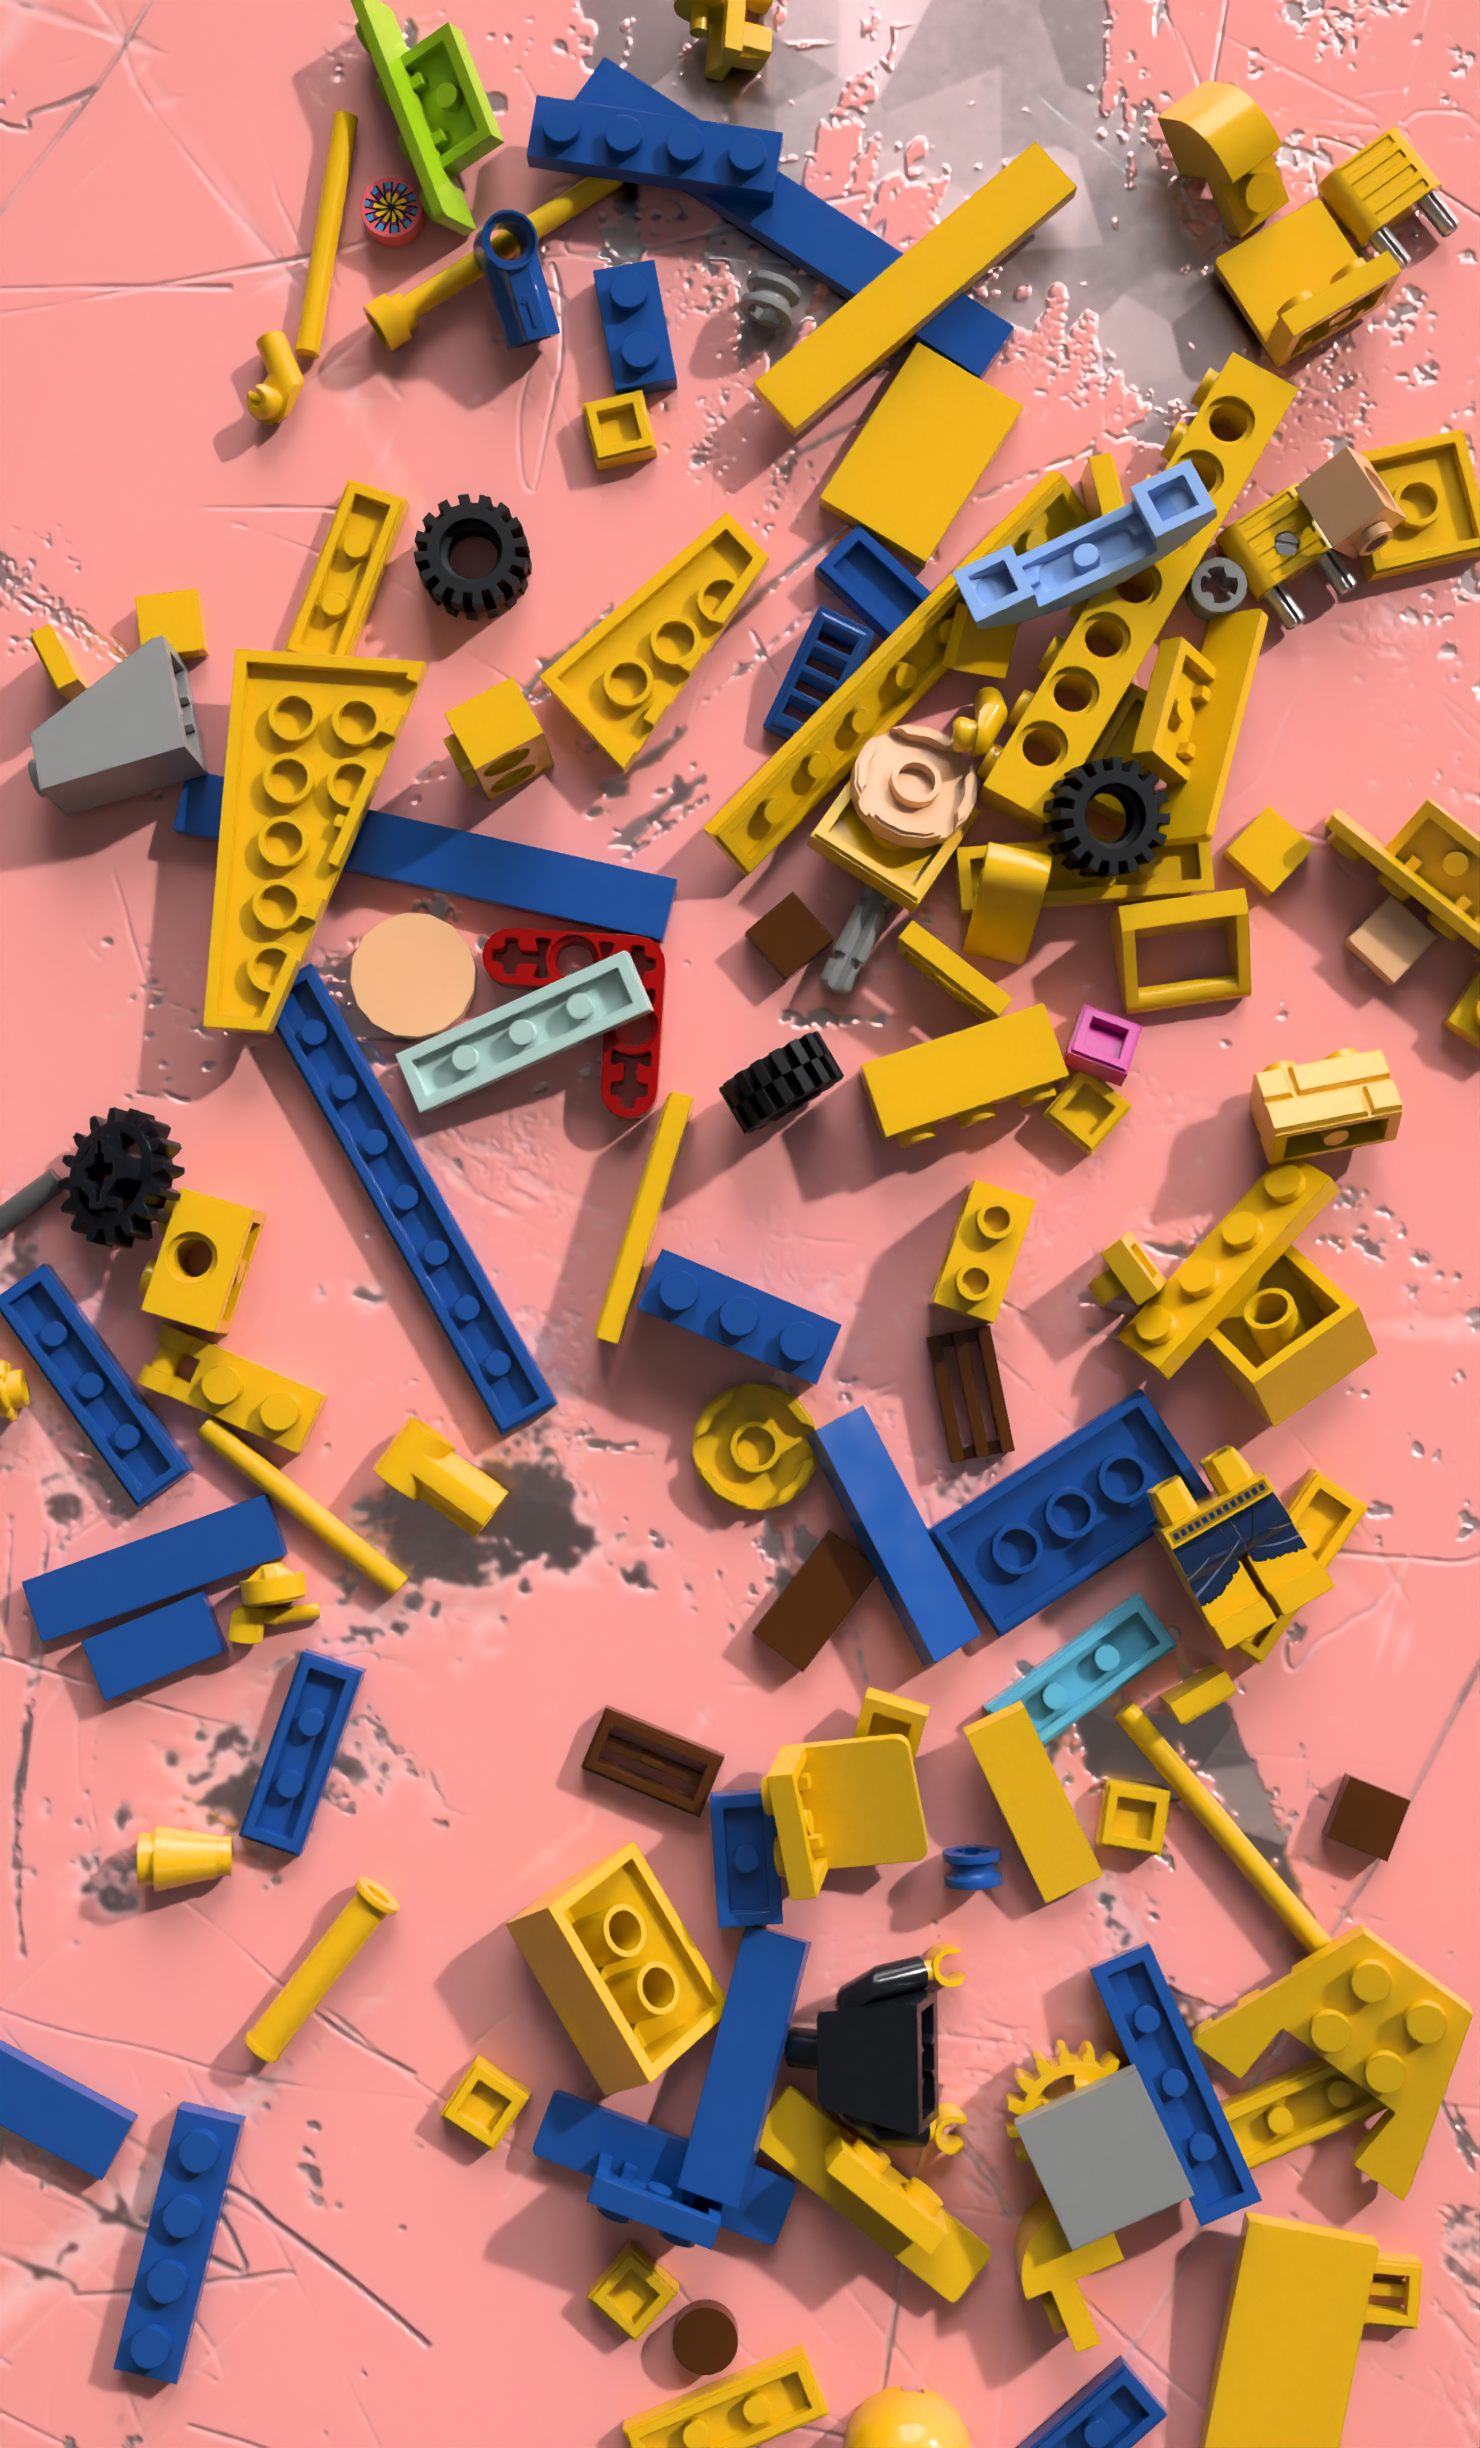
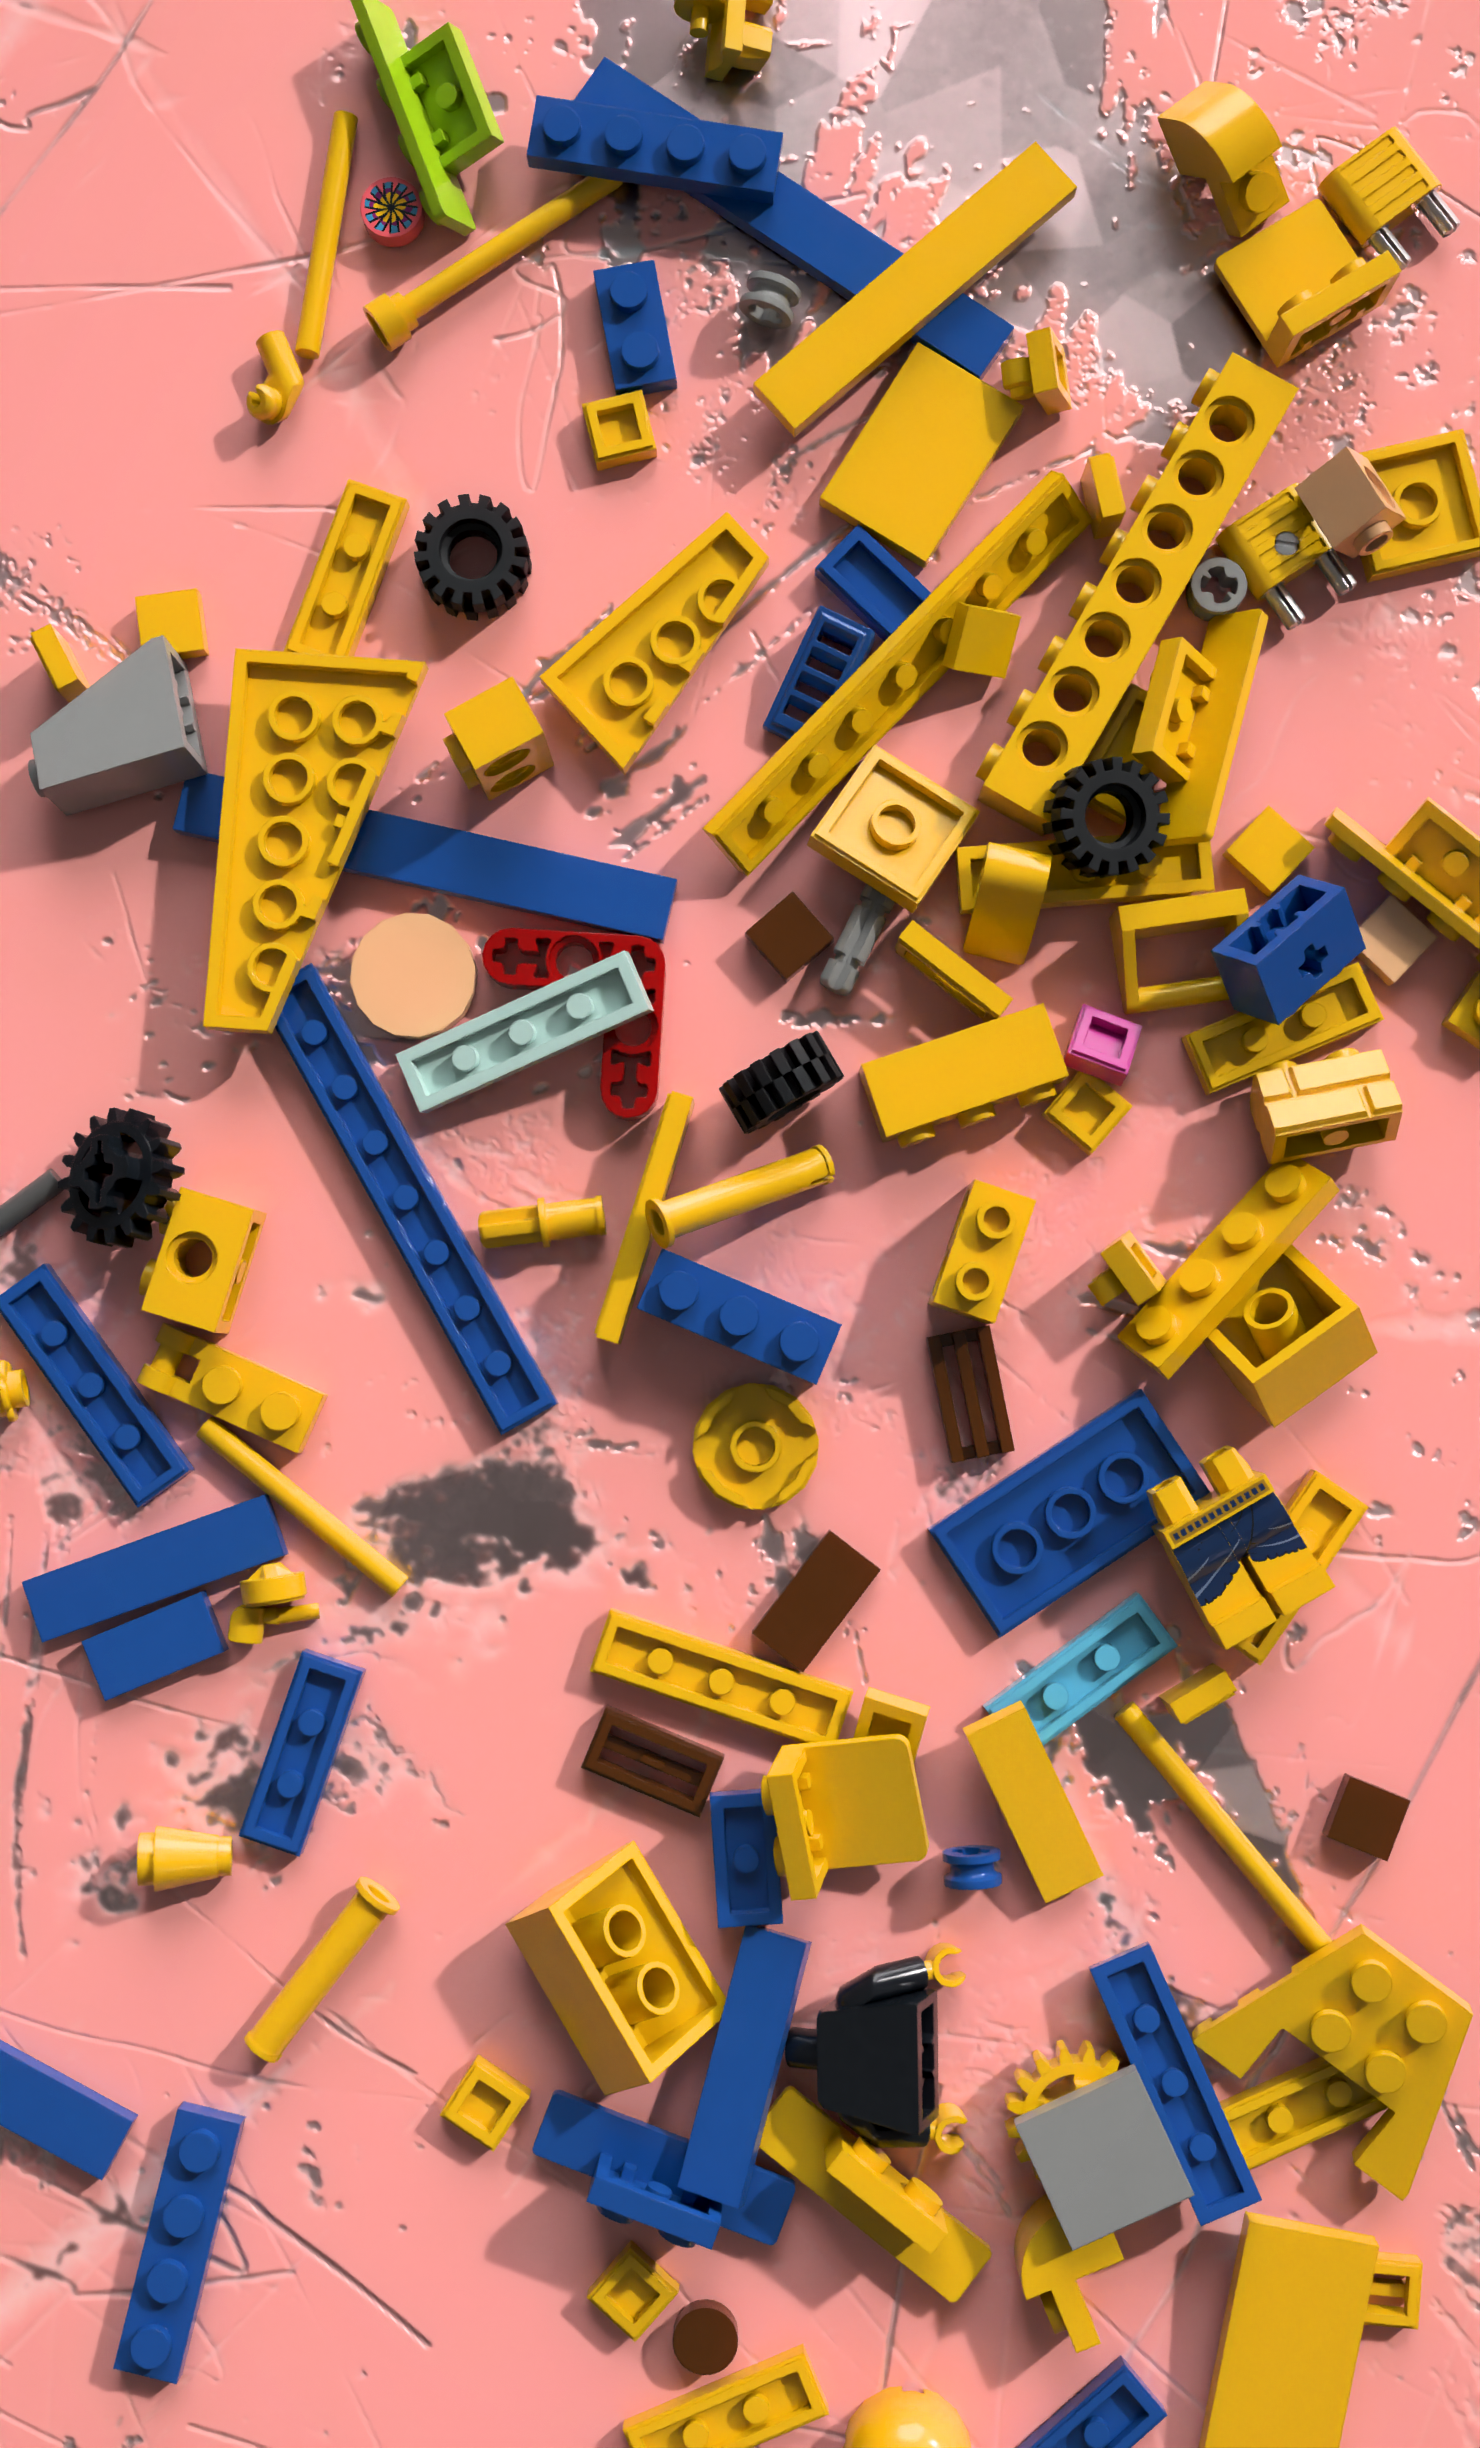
(427, 1468): yellow piece -> none
(516, 285): blue piece -> none
(542, 1222): none -> yellow axle
(720, 1679): none -> yellow tile
(738, 1194): none -> yellow pin
(893, 1536): blue tile -> none
(912, 787): light nougat tile -> none
(979, 734): yellow arm -> none
(1040, 374): none -> yellow tile
(1090, 558): light blue slope -> none
(1132, 1816): yellow tile -> none
(1247, 1045): none -> yellow tile
(1288, 949): none -> blue brick

